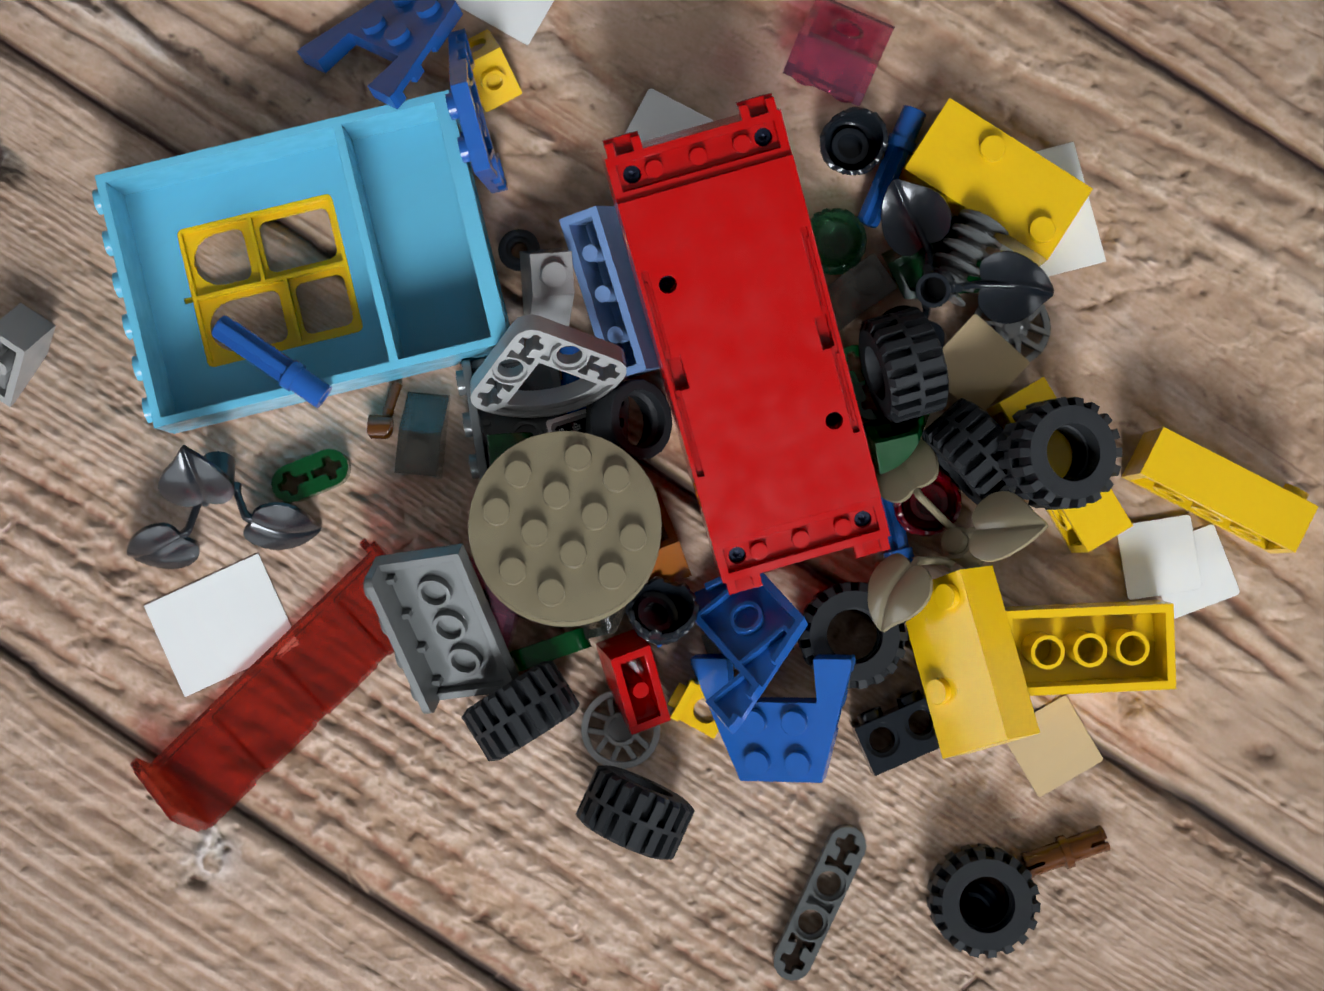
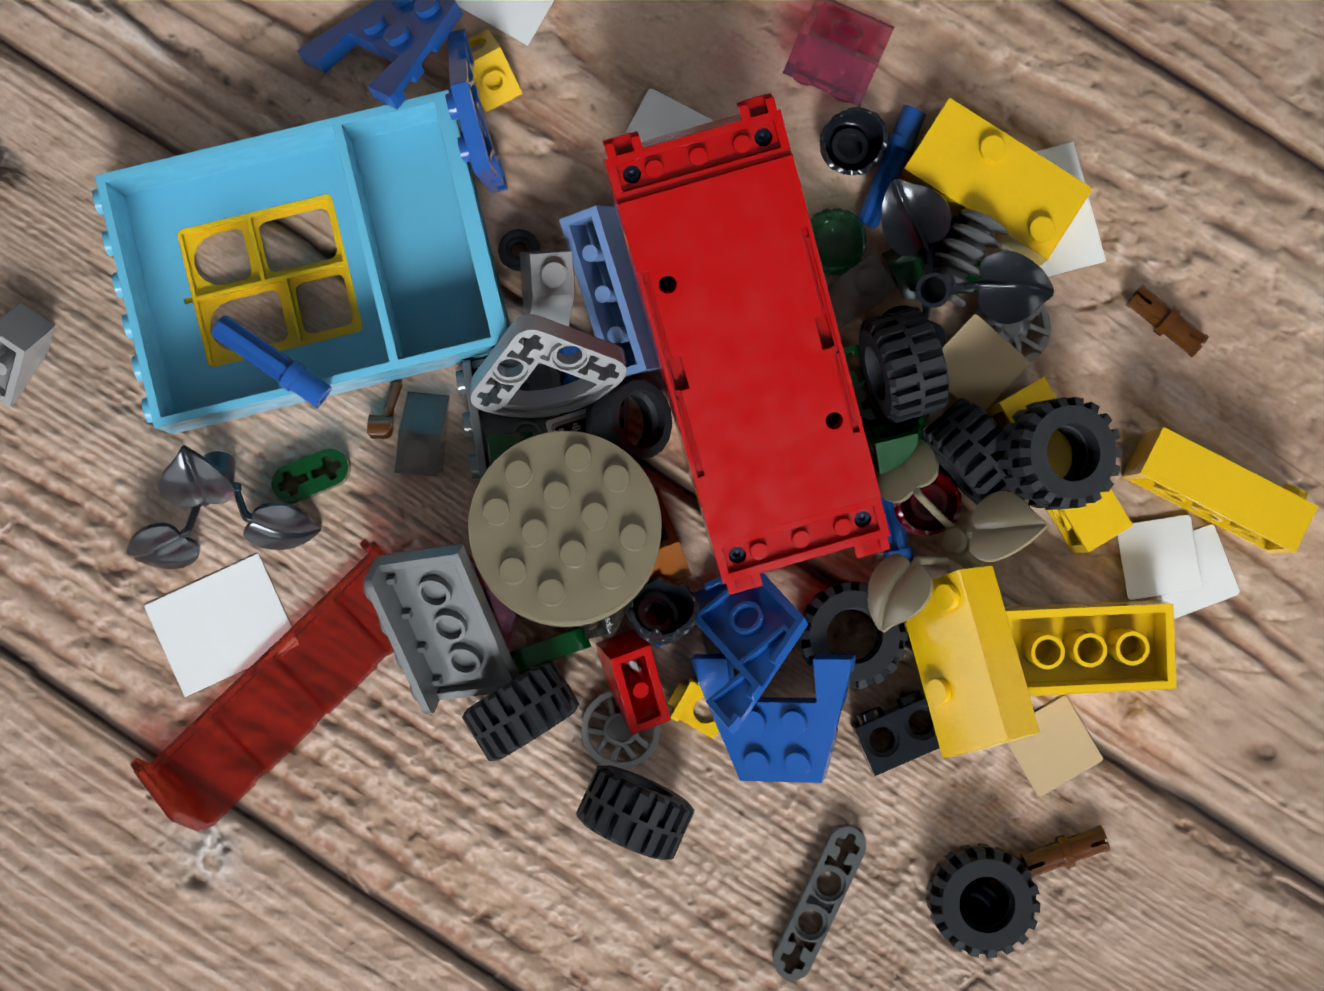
(1167, 320): none -> reddish brown pin

